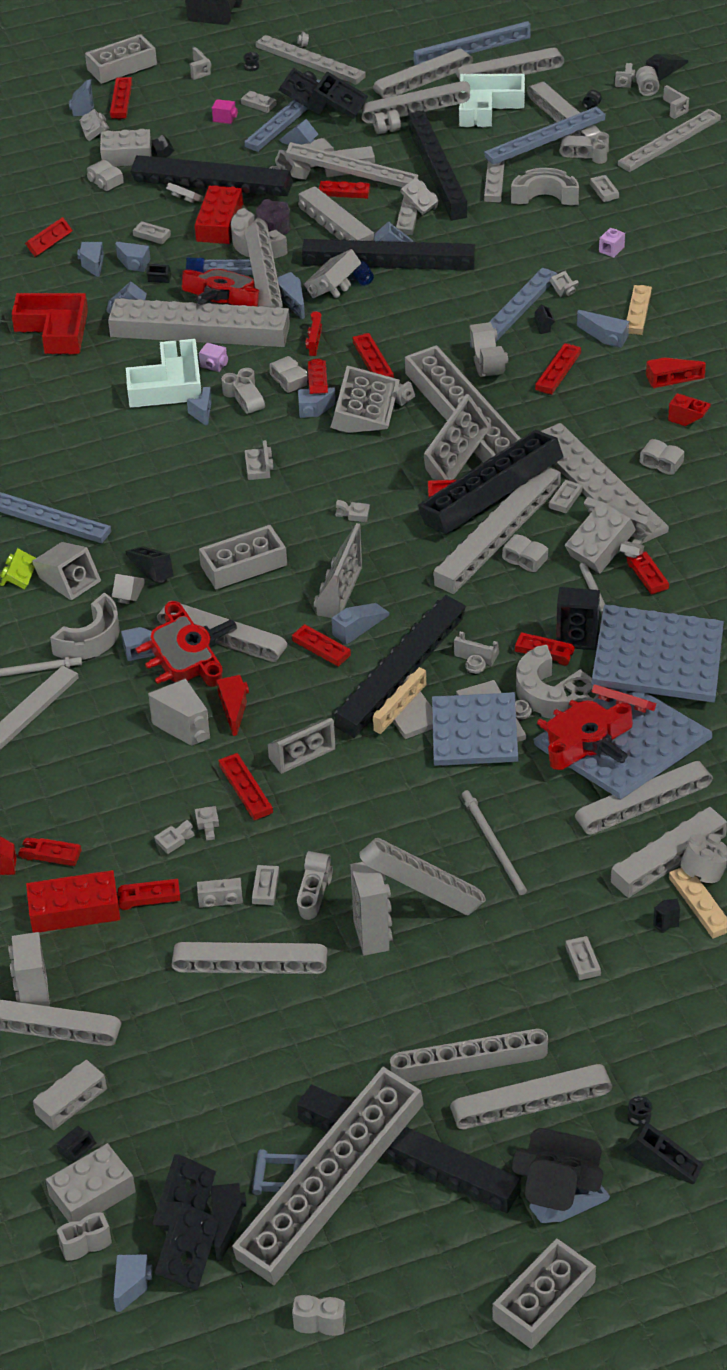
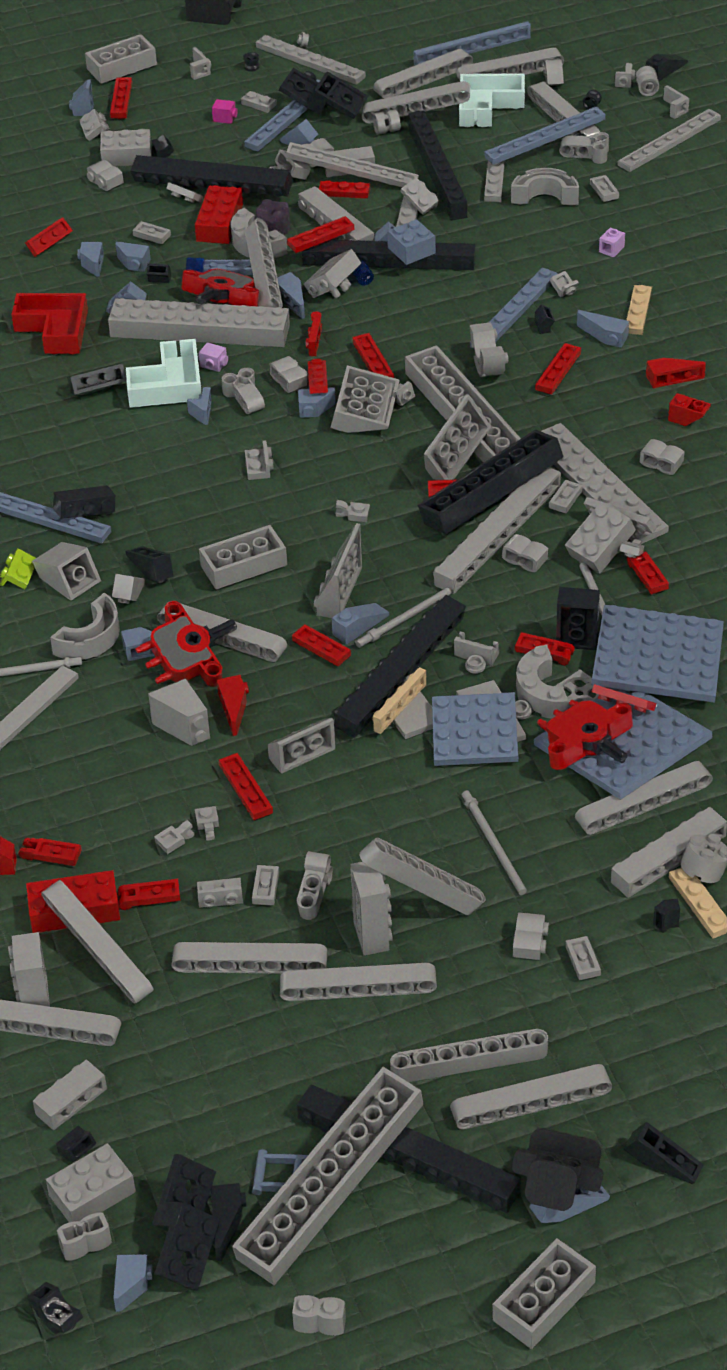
(53, 1309): none -> black brick
(84, 502): none -> black brick
(96, 378): none -> black brick
(97, 942): none -> light grey beam
(320, 234): none -> red plate
(358, 981): none -> light grey beam
(374, 634): none -> light grey bar
(411, 241): none -> sand blue brick
(529, 936): none -> light grey brick
(553, 72): none -> light grey brick
(637, 1105): black wheel -> none

